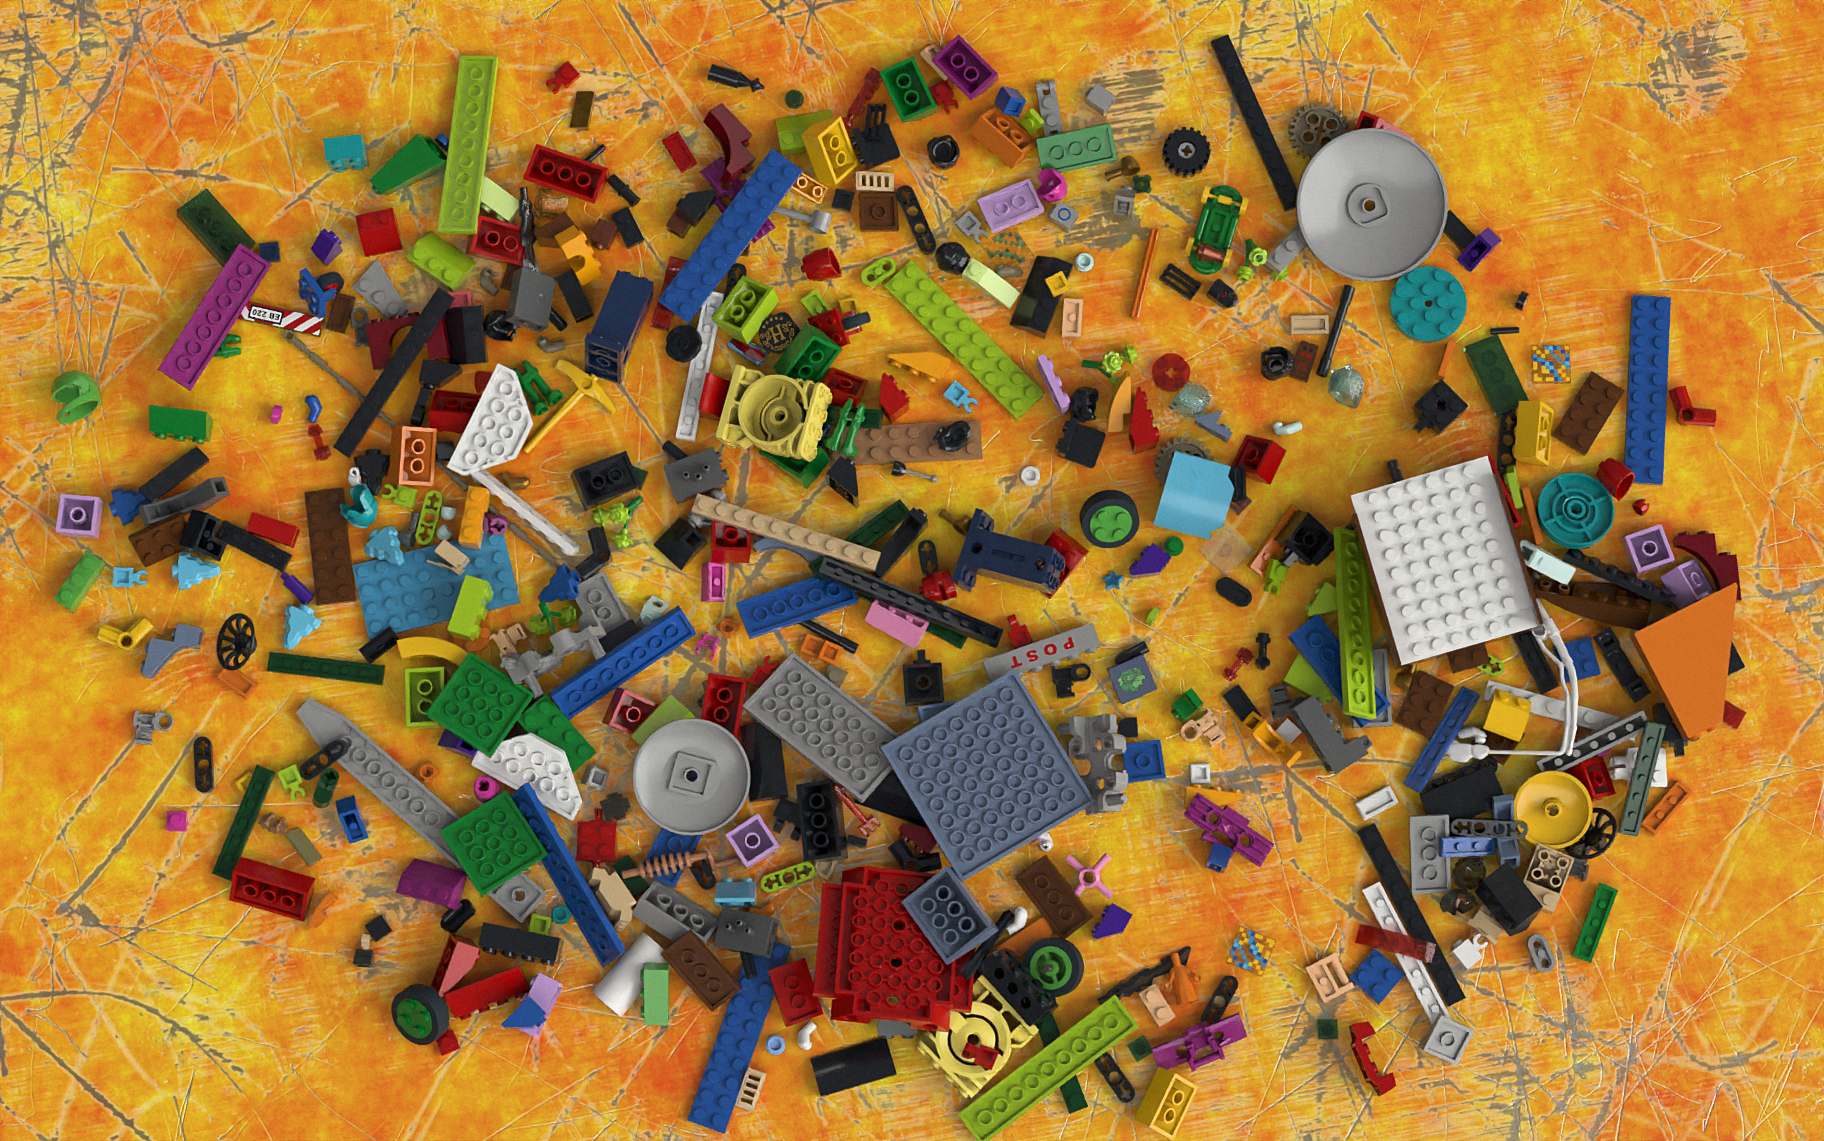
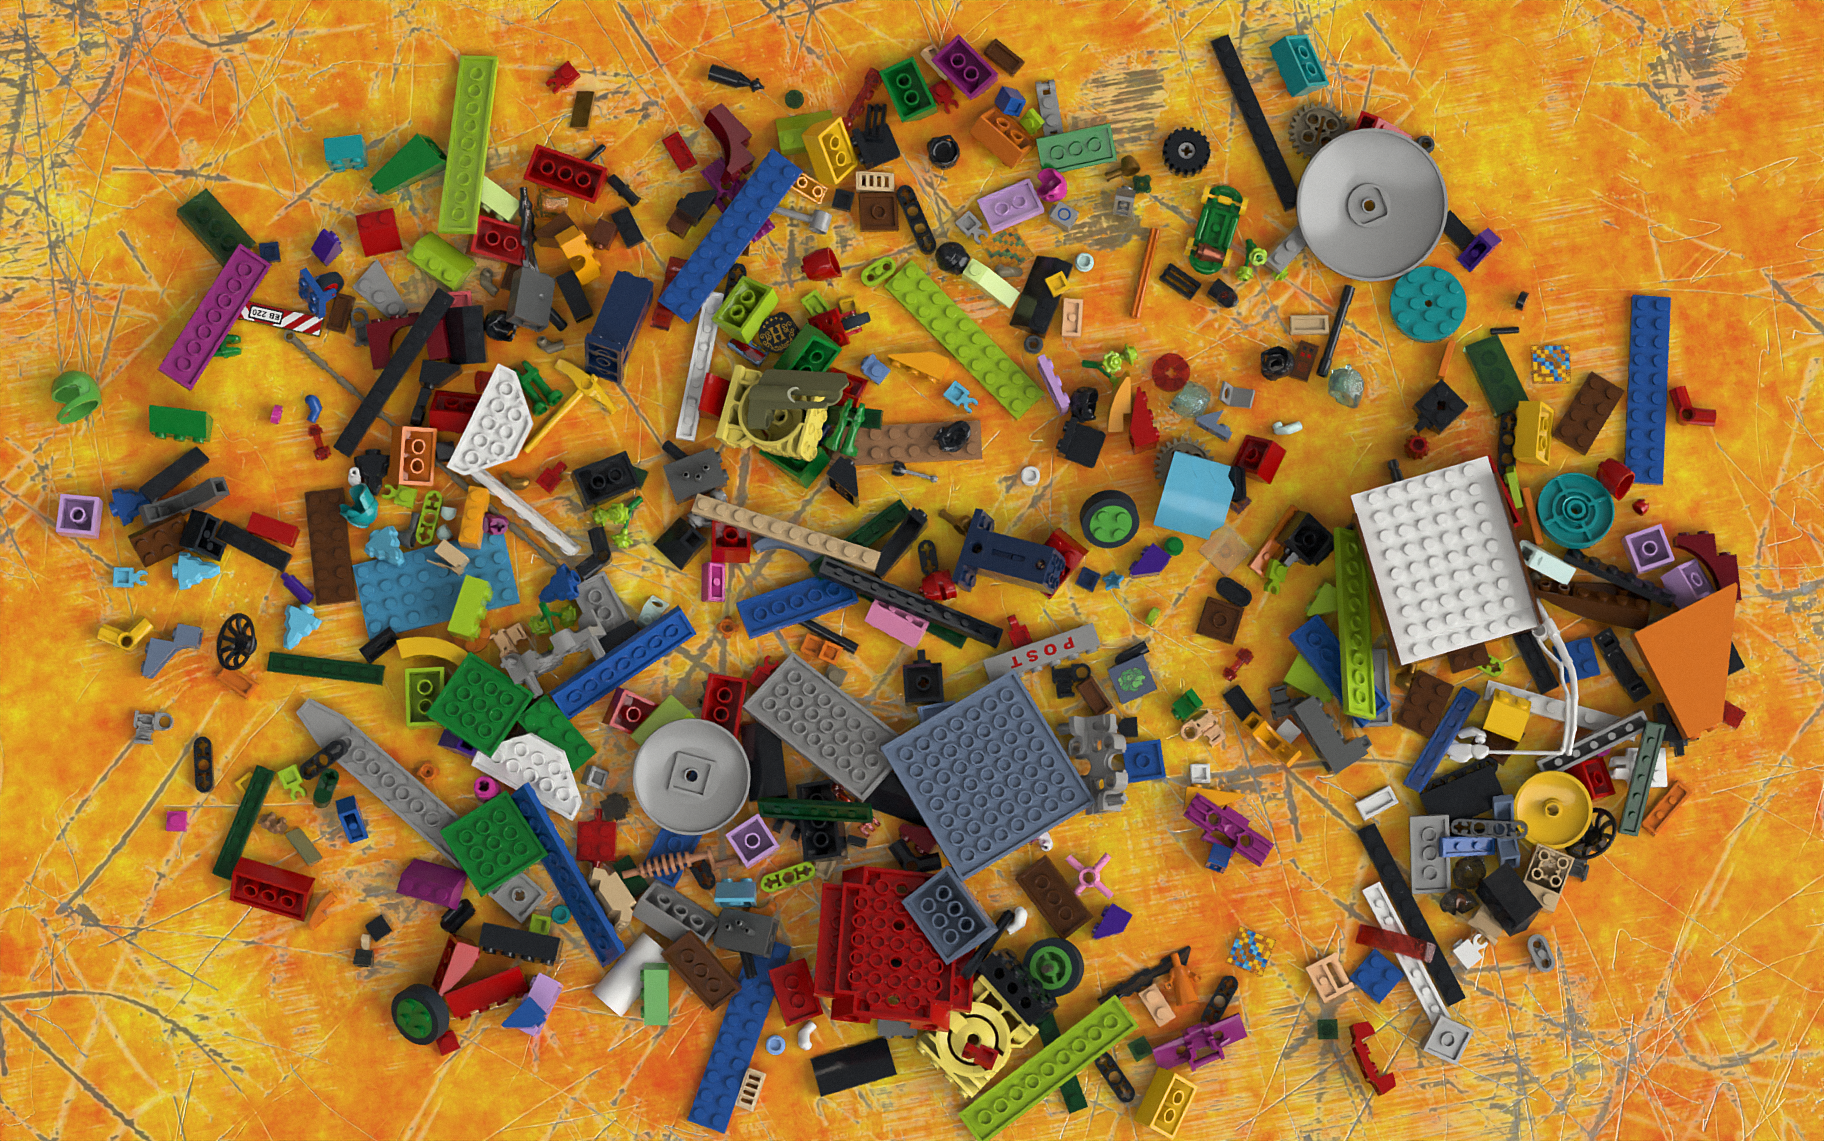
(80, 581): bright green brick -> none
(442, 141): blue tile -> none
(550, 478): none -> red plate
(683, 343): black tile -> none
(701, 643): dark pink piece -> none
(777, 386): none -> olive panel
(815, 810): none -> dark green plate
(874, 369): none -> medium blue bracket
(891, 399): red slope -> none
(1004, 57): none -> reddish brown tile
(1026, 938): orange tile -> none
(1033, 338): none -> dark grey plate
(1087, 579): none -> dark blue tile
(1094, 696): none -> reddish brown tile
(1099, 99): light grey brick -> none
(1220, 620): none -> reddish brown tile
(1236, 396): none -> light grey bracket
(1263, 661): black bar -> none
(1299, 65): none -> teal slope
(1416, 447): none -> red piece
(1426, 139): none -> dark grey plate
(1594, 923): green plate -> none

